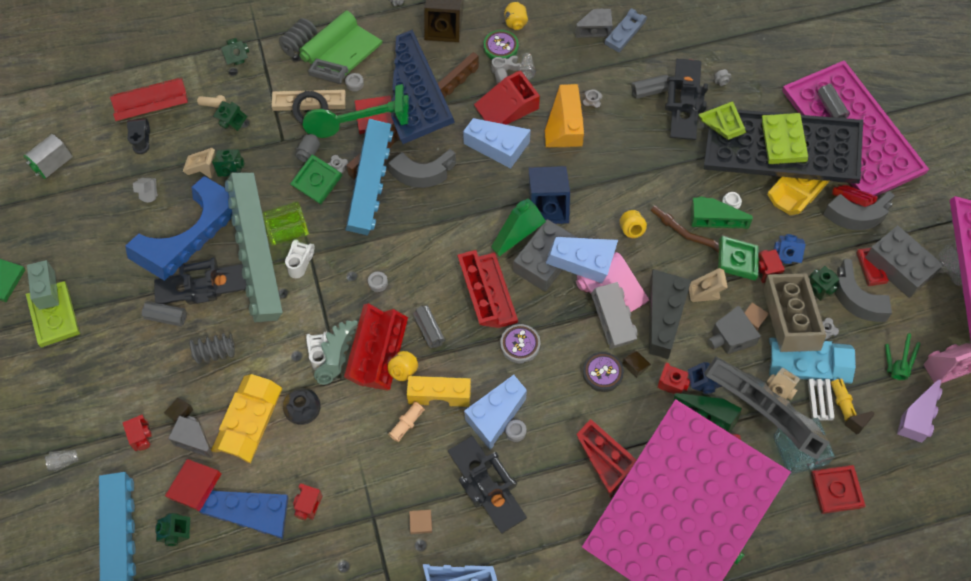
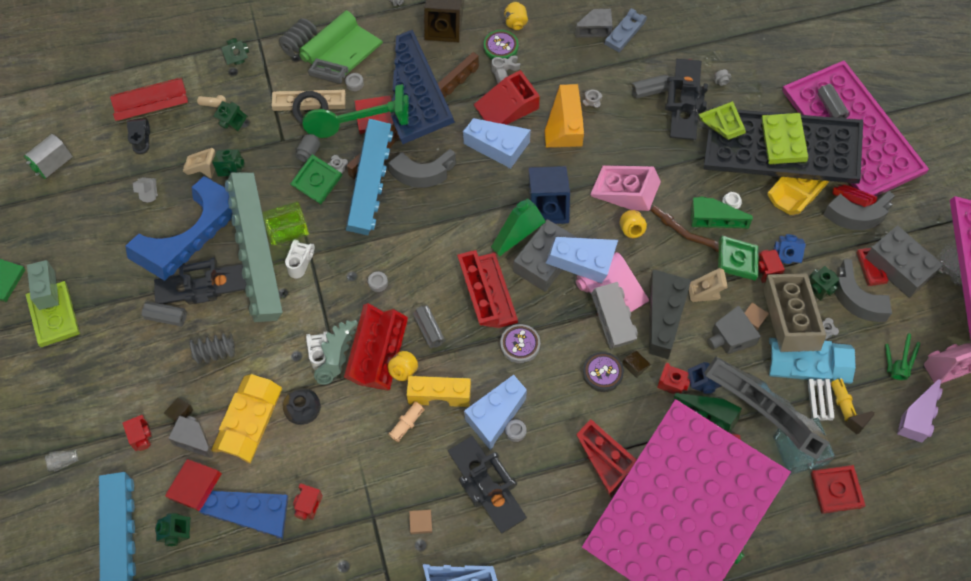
(527, 66): clear cone -> none
(627, 186): none -> bright pink slope
(783, 384): tan brick -> none

